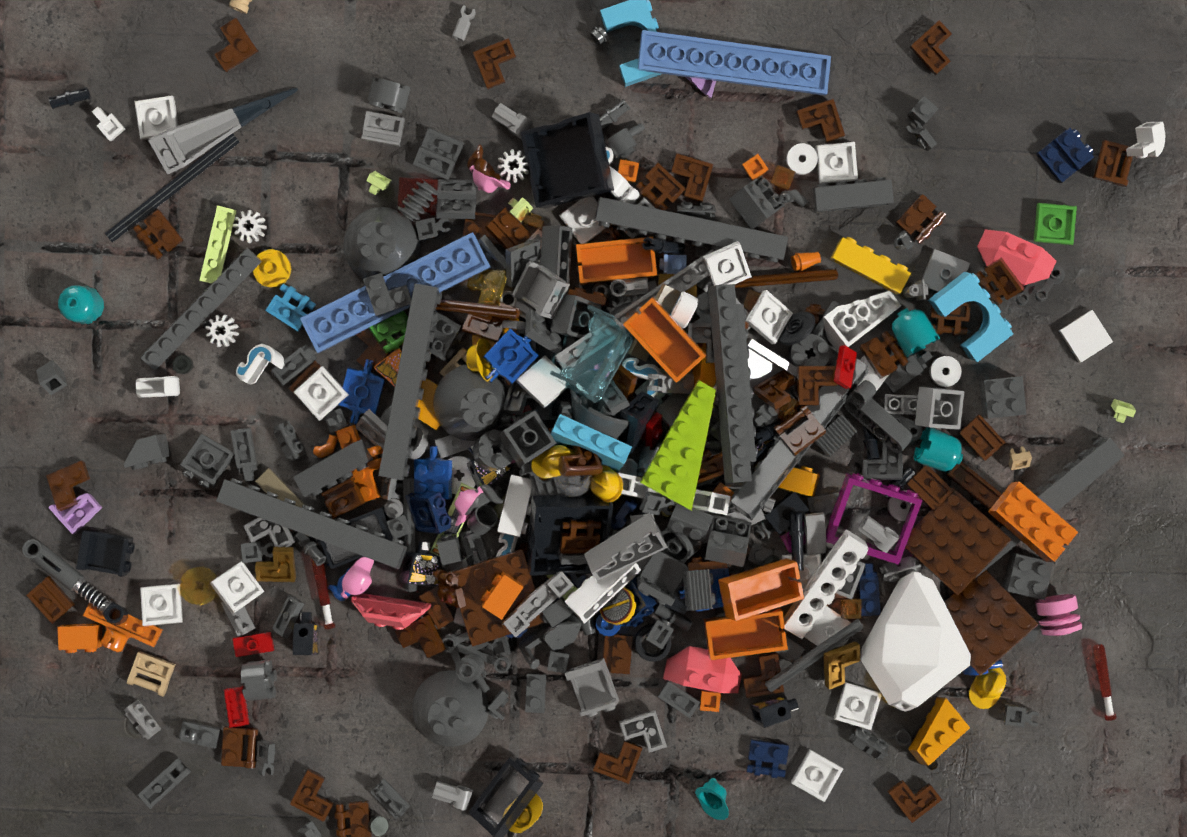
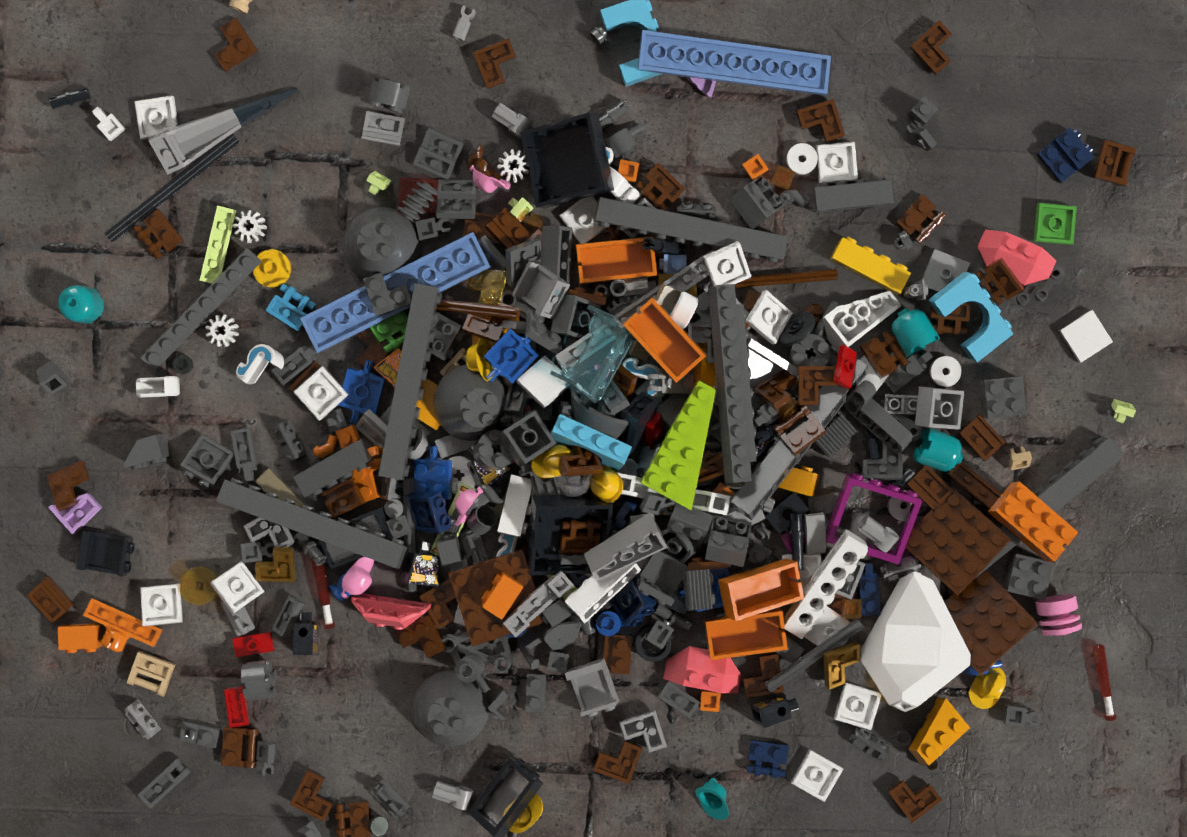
(73, 580): piece -> none
(449, 591): reddish brown plate -> none
(619, 608): tile -> none
(696, 171): reddish brown plate -> none
(802, 261): orange cone -> none
(1150, 140): white brick -> none

